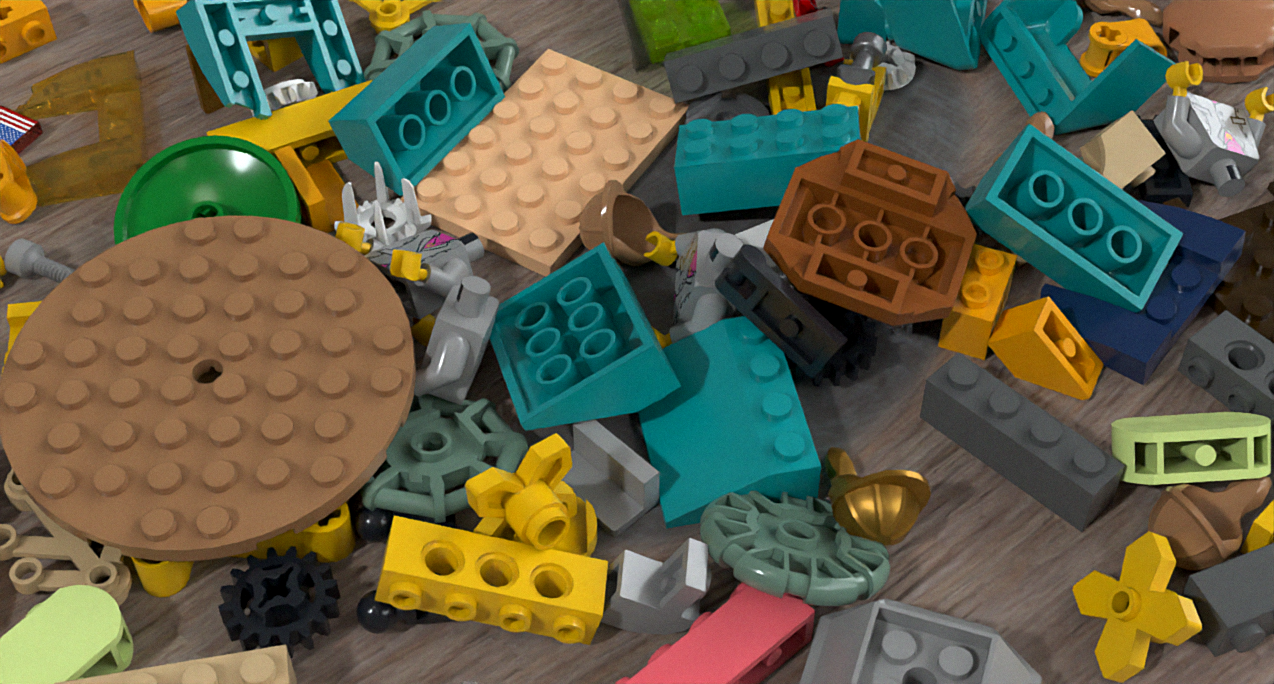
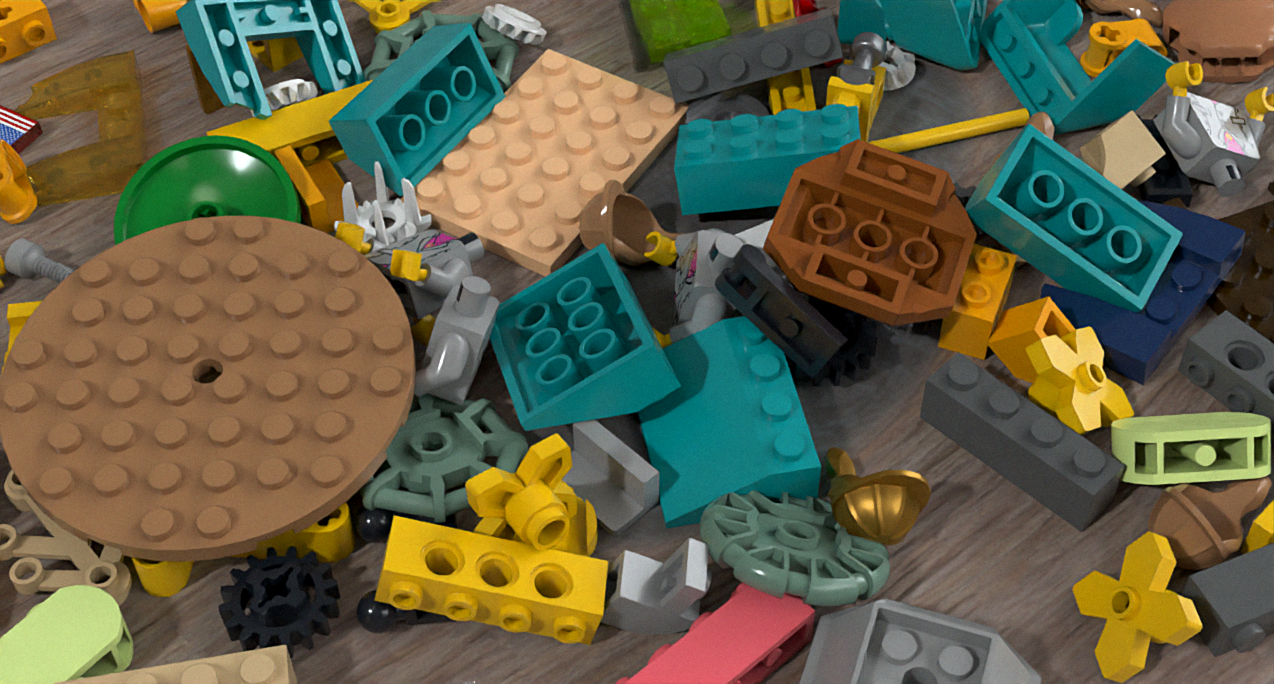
(514, 24): none -> white gear
(954, 131): none -> yellow bar
(1074, 383): none -> yellow plant

